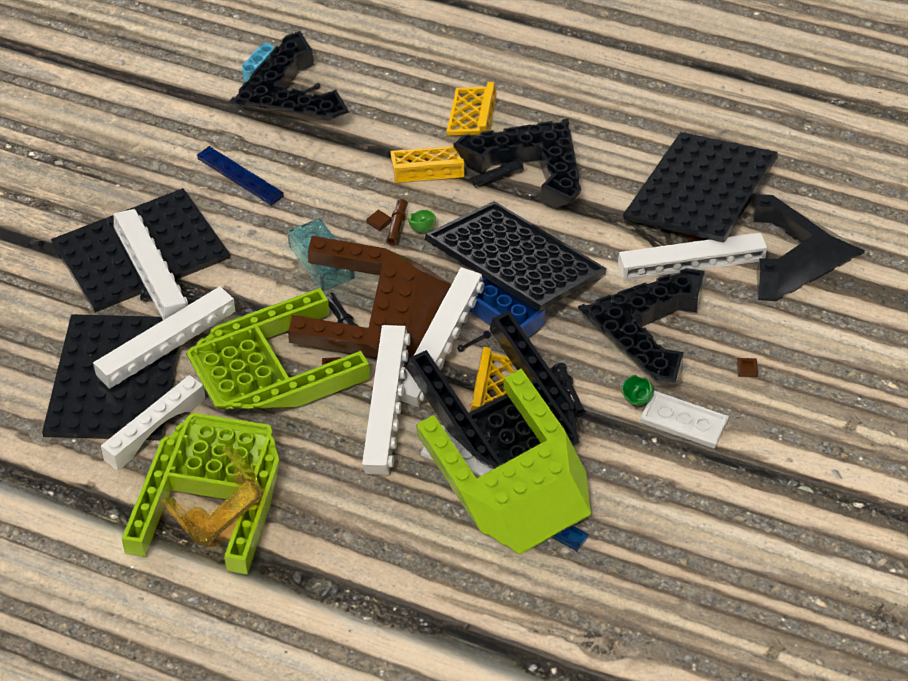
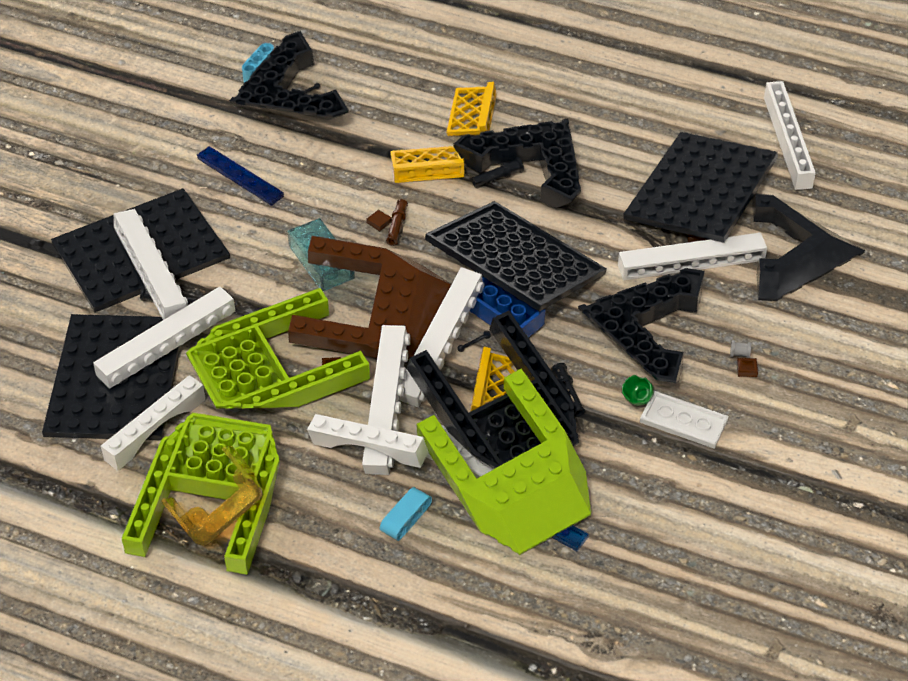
(339, 311): black pin -> none
(401, 446): none -> white arch
(405, 513): none -> medium azure beam
(422, 221): bright green hair -> none
(740, 349): none -> light grey bush
(789, 135): none -> white brick

